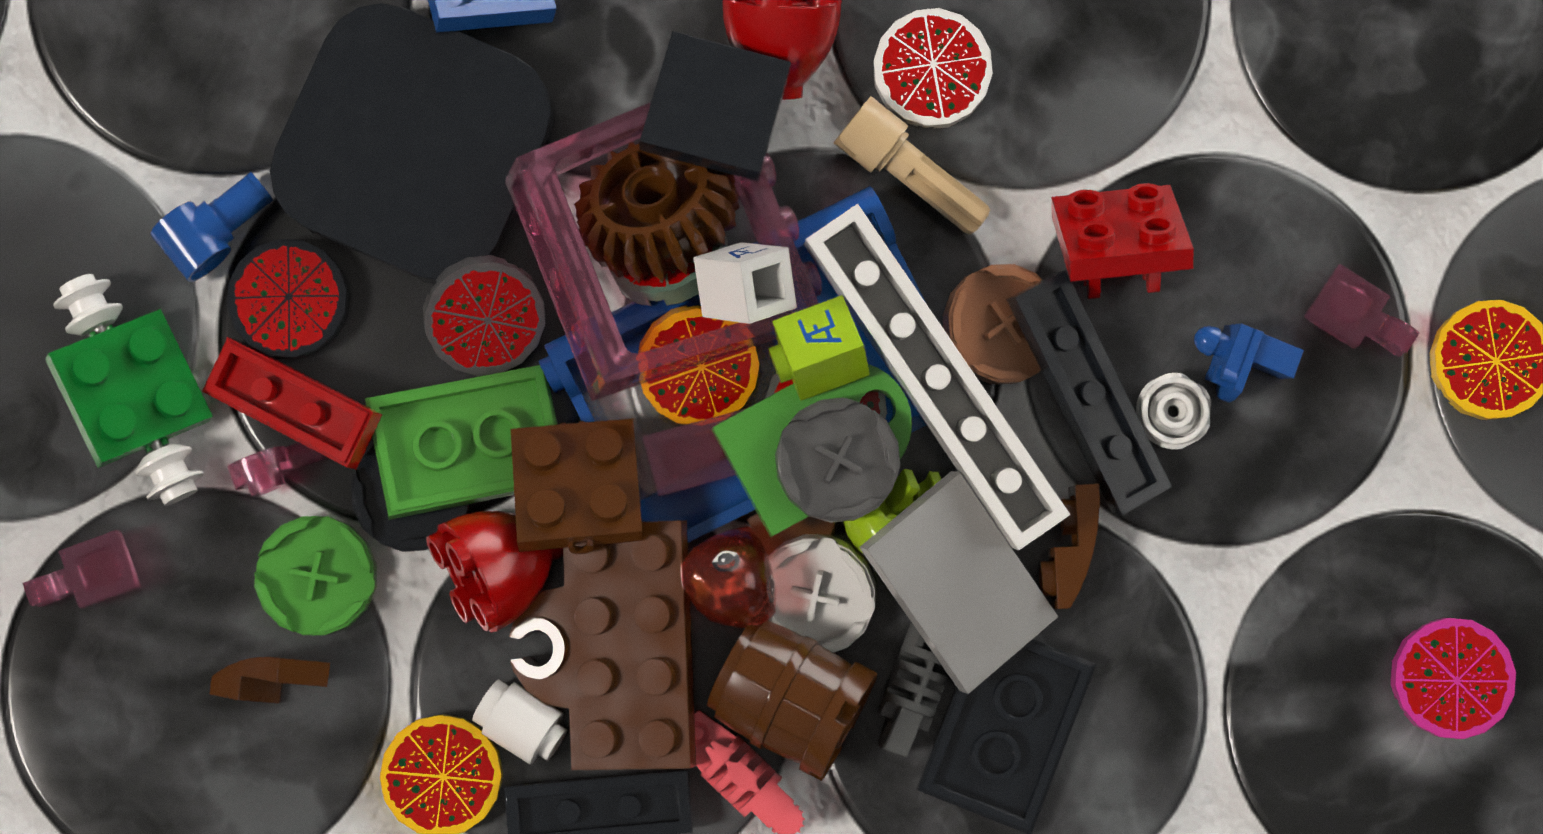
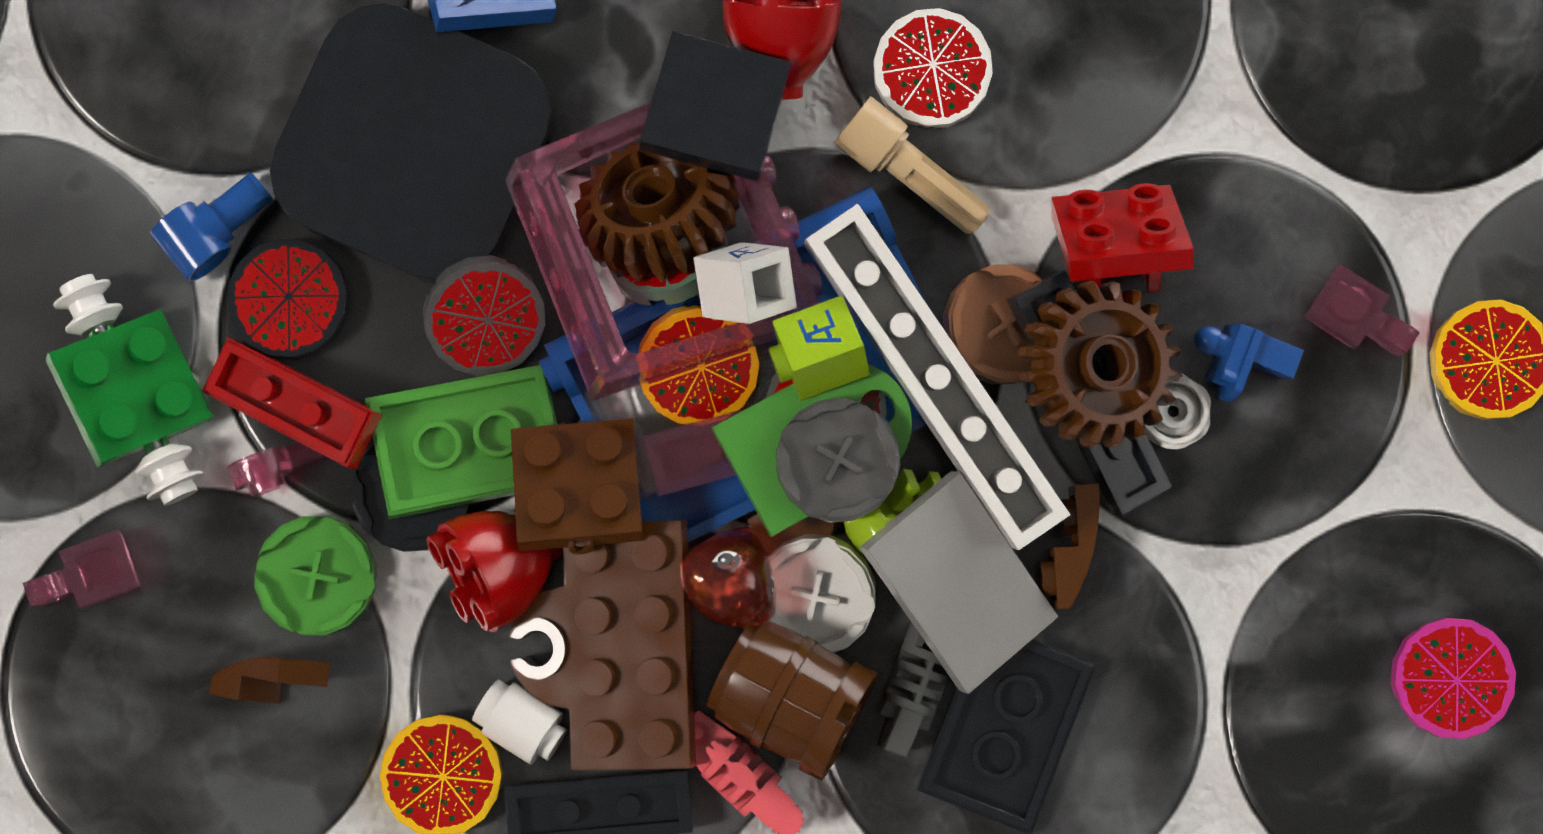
(1064, 369): none -> reddish brown gear

